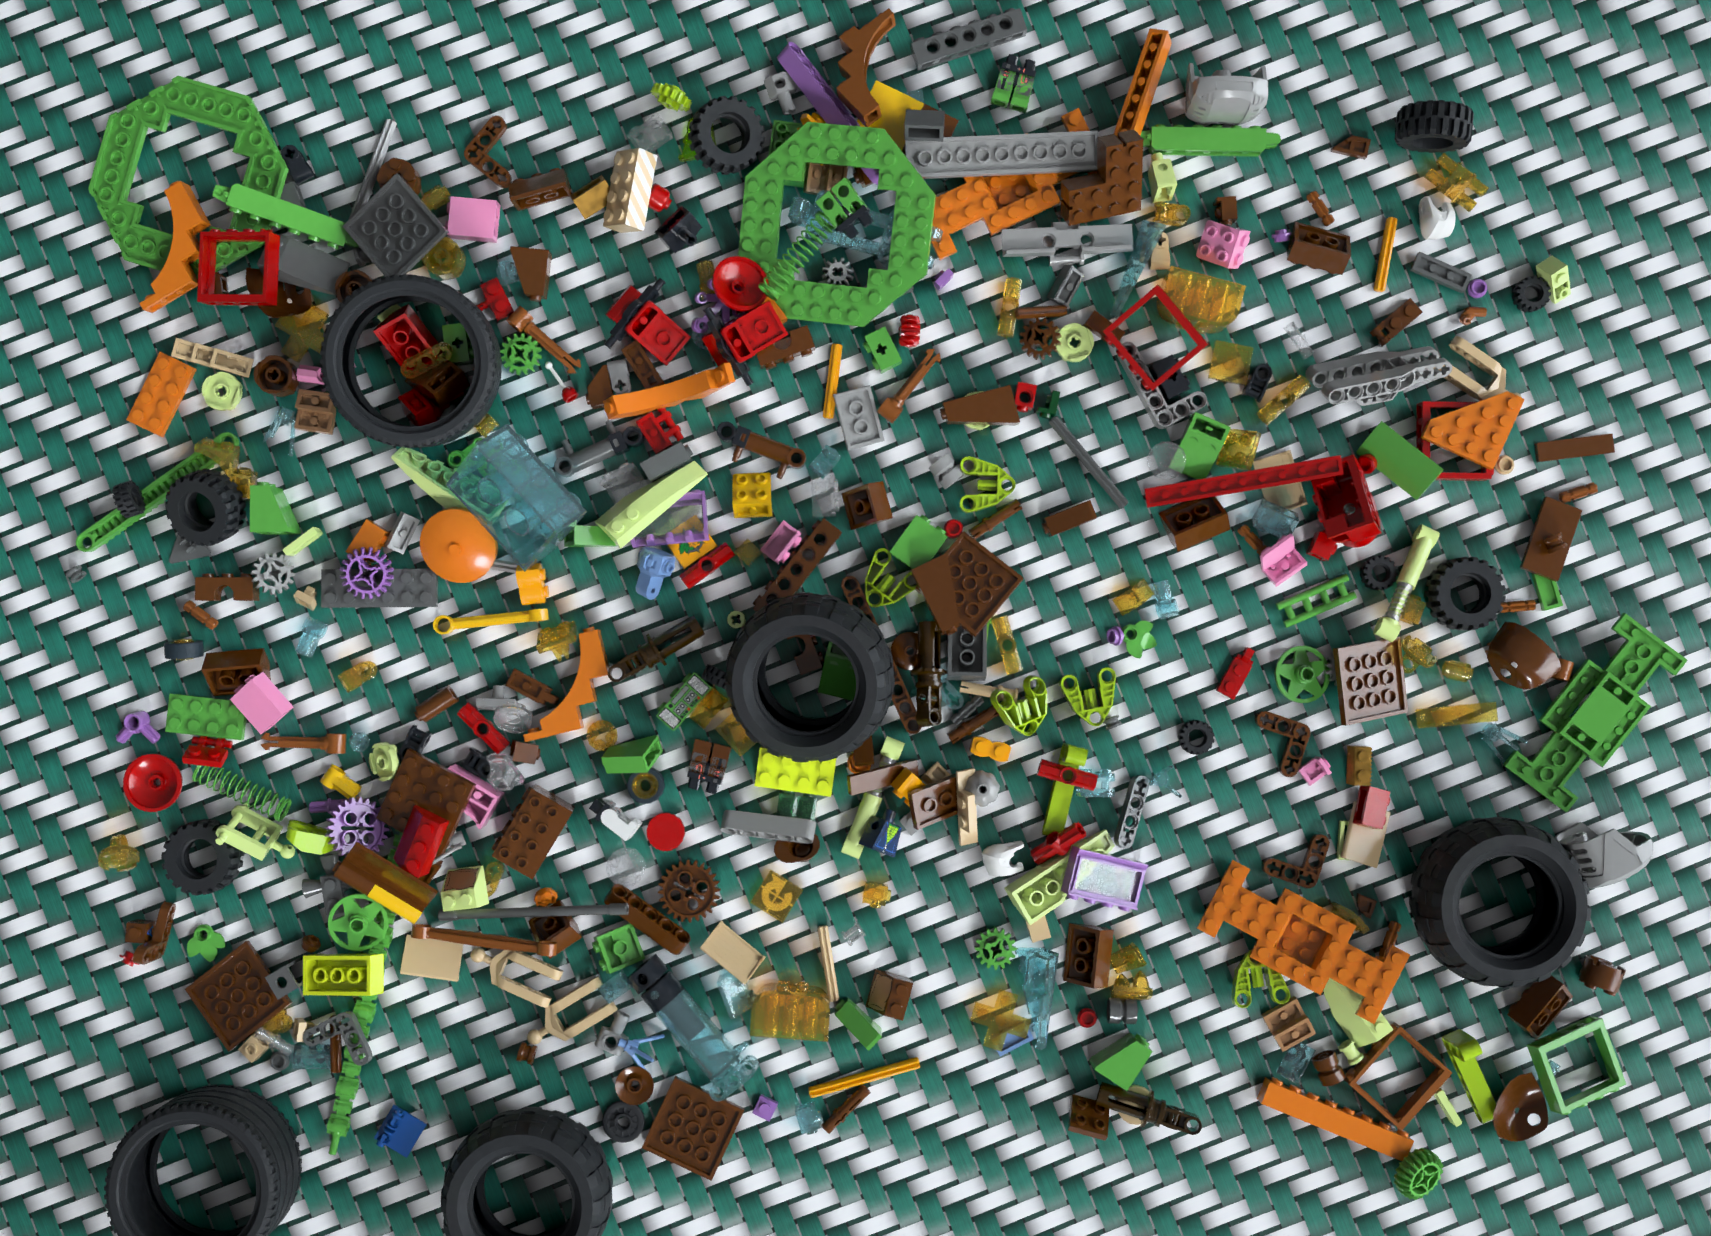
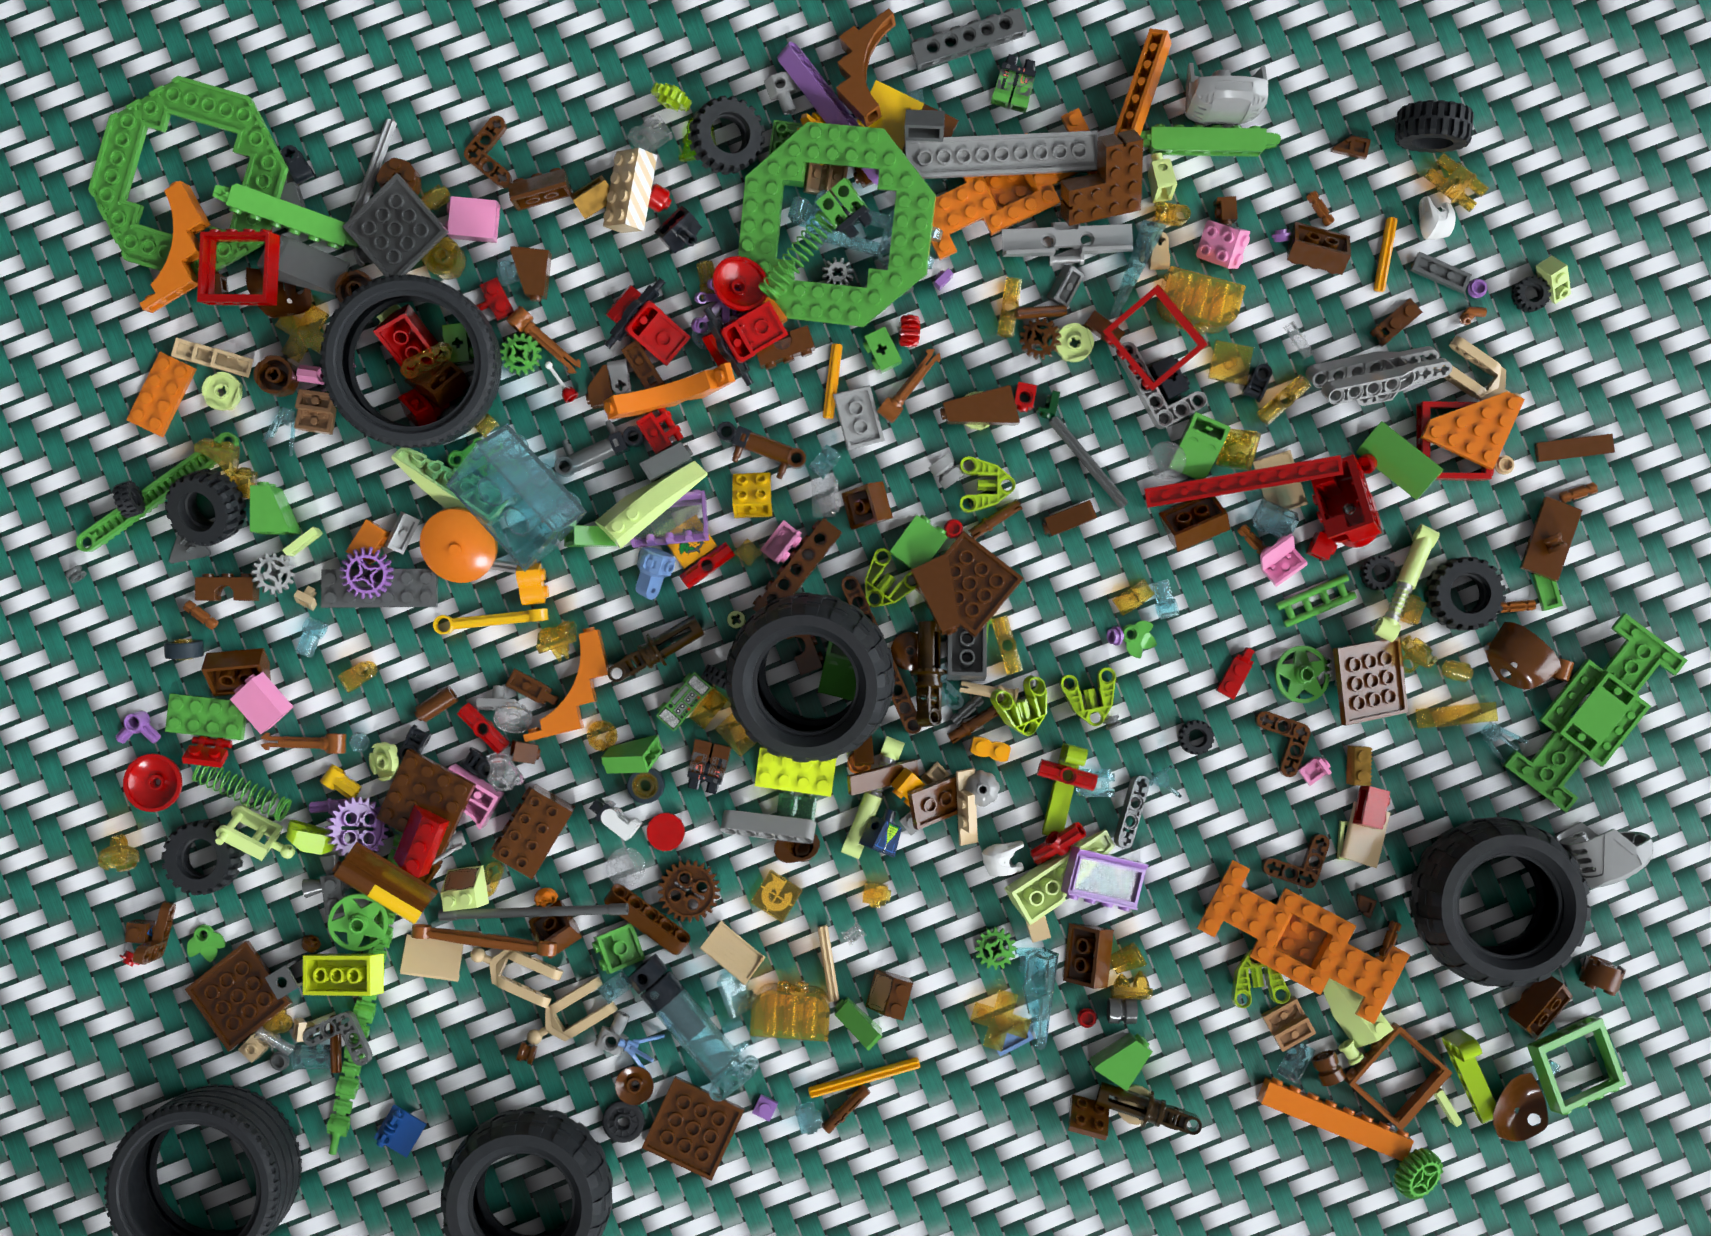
(623, 481): clear bracket -> none
(1347, 914): clear yellow slope -> none

